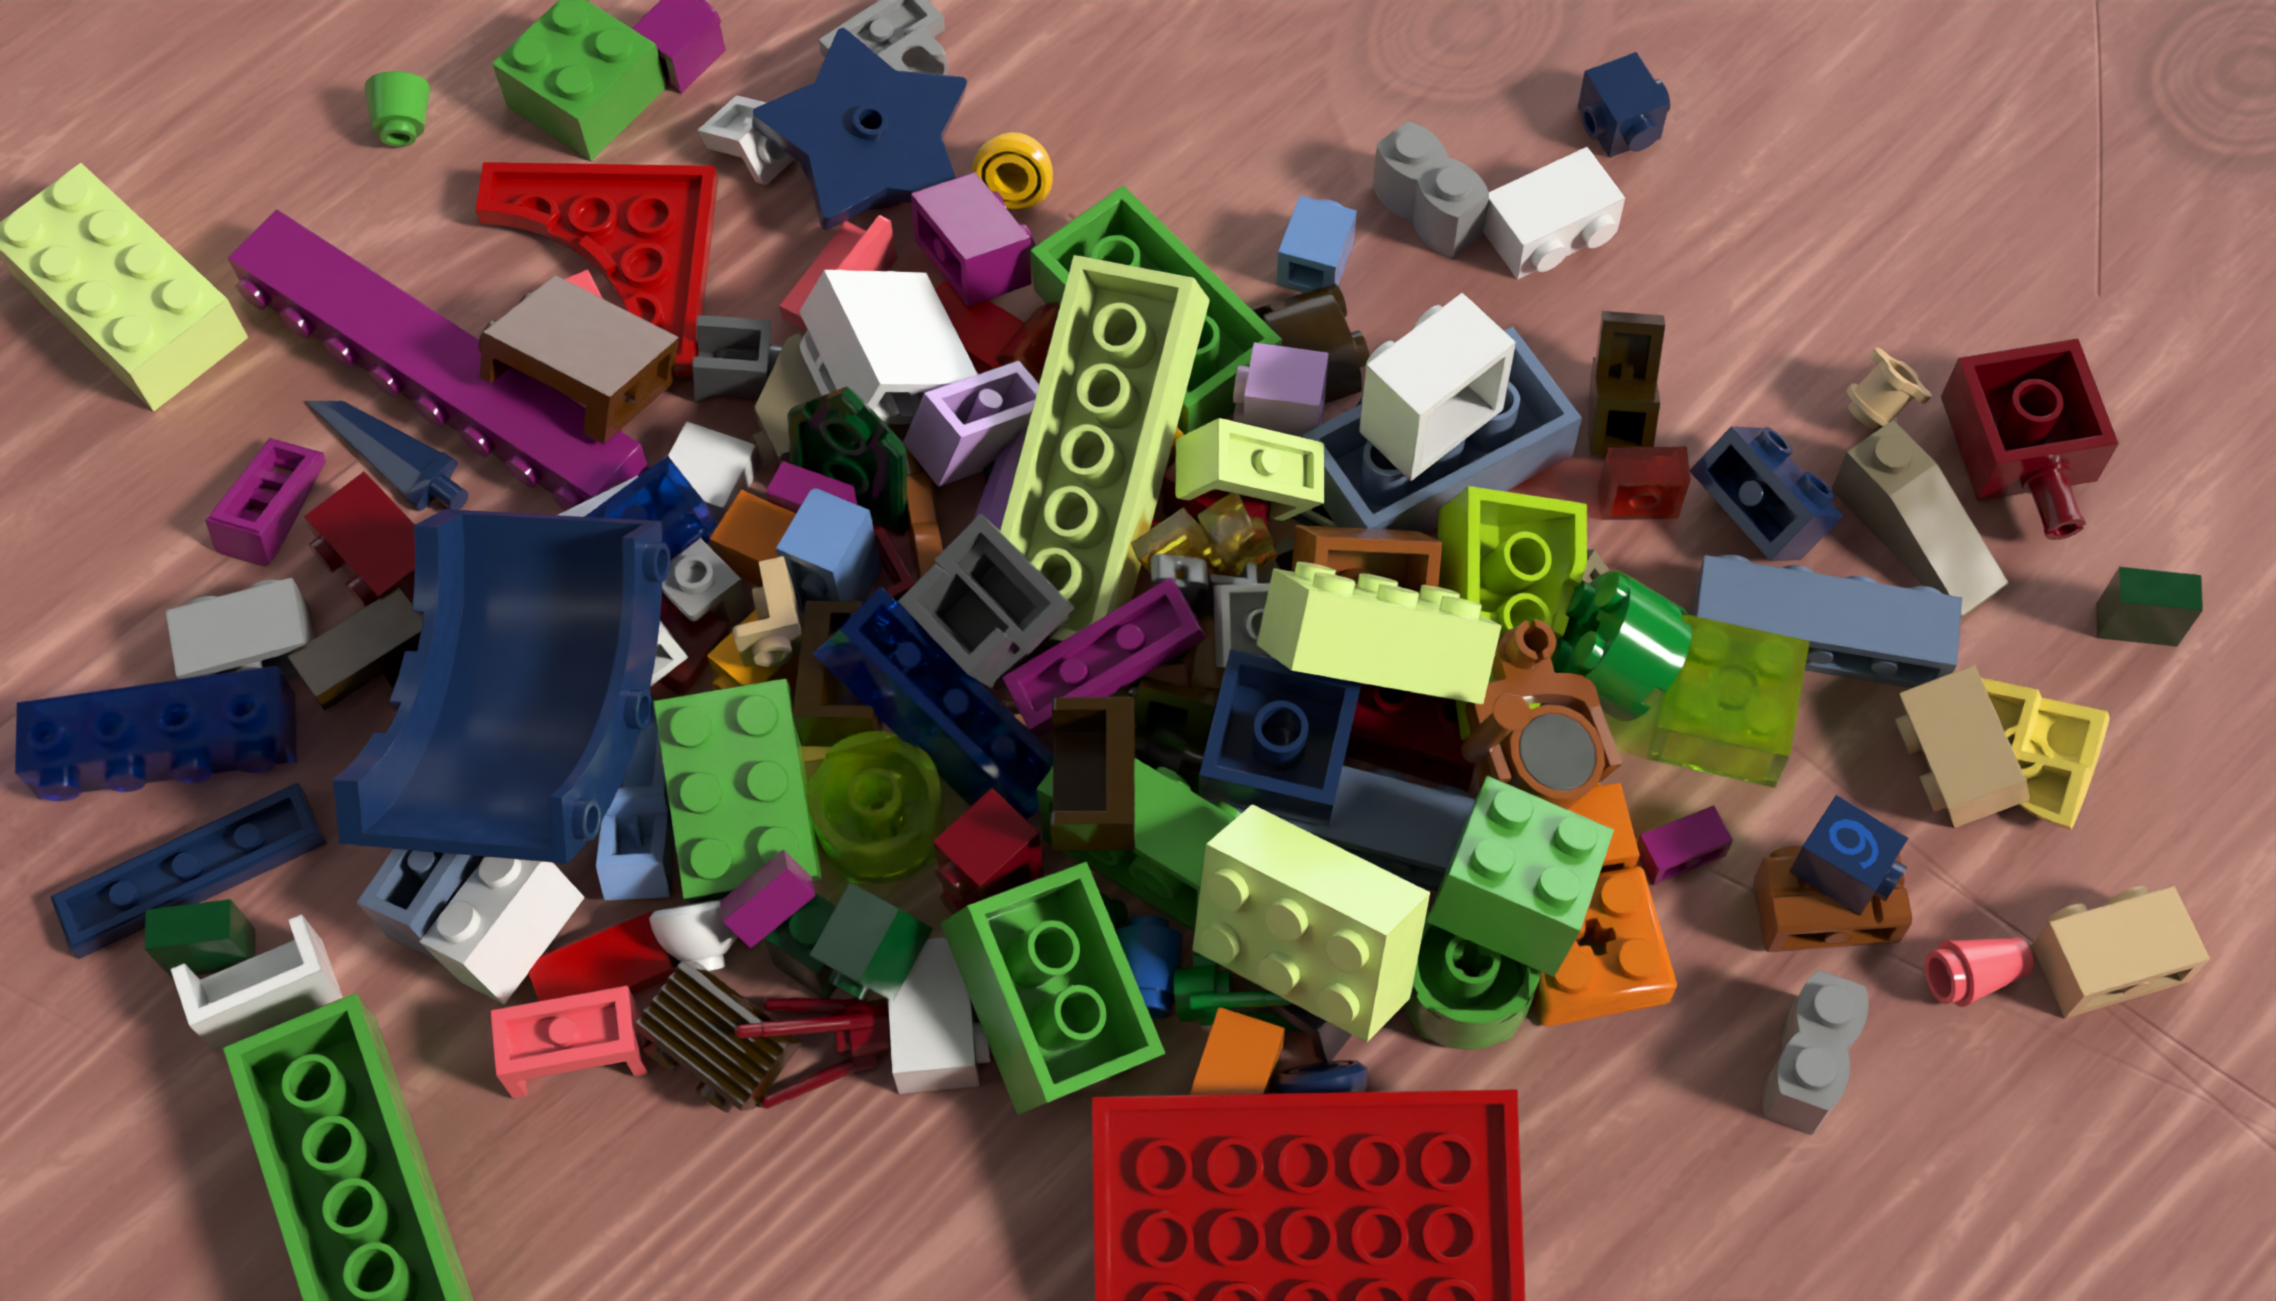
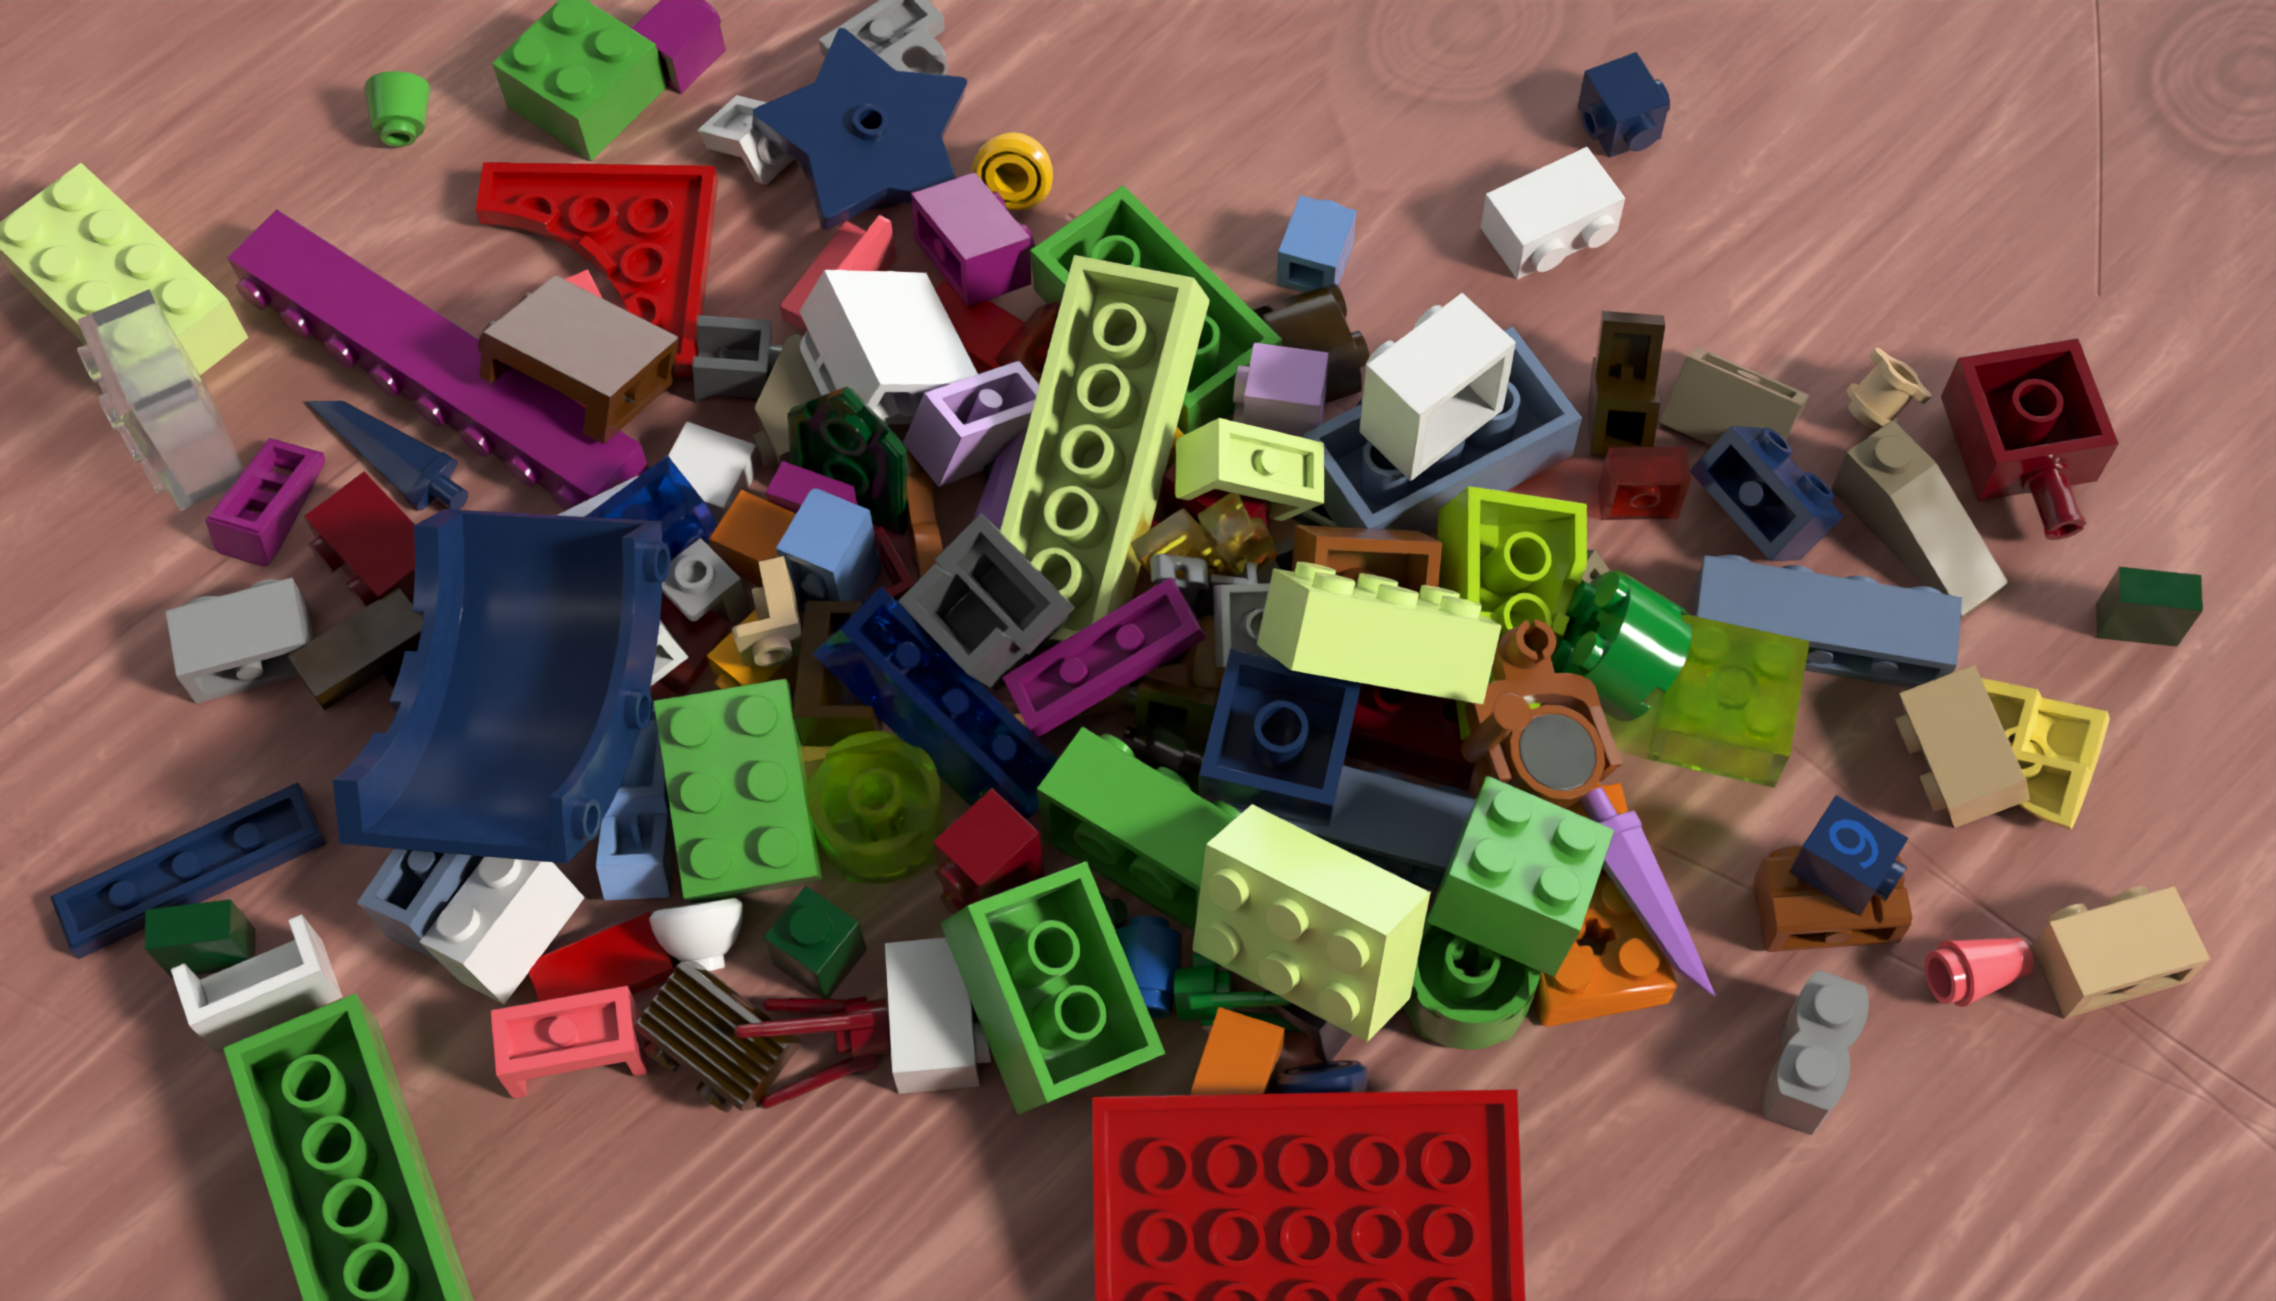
(156, 733): clear blue brick -> none
(158, 400): none -> clear brick
(767, 898): magenta piece -> none
(870, 944): dark green brick -> none
(1093, 774): dark brown panel -> none
(1431, 190): light grey brick -> none
(1642, 885): none -> medium lavender bar
(1683, 845): magenta piece -> none
(1722, 394): none -> dark tan panel

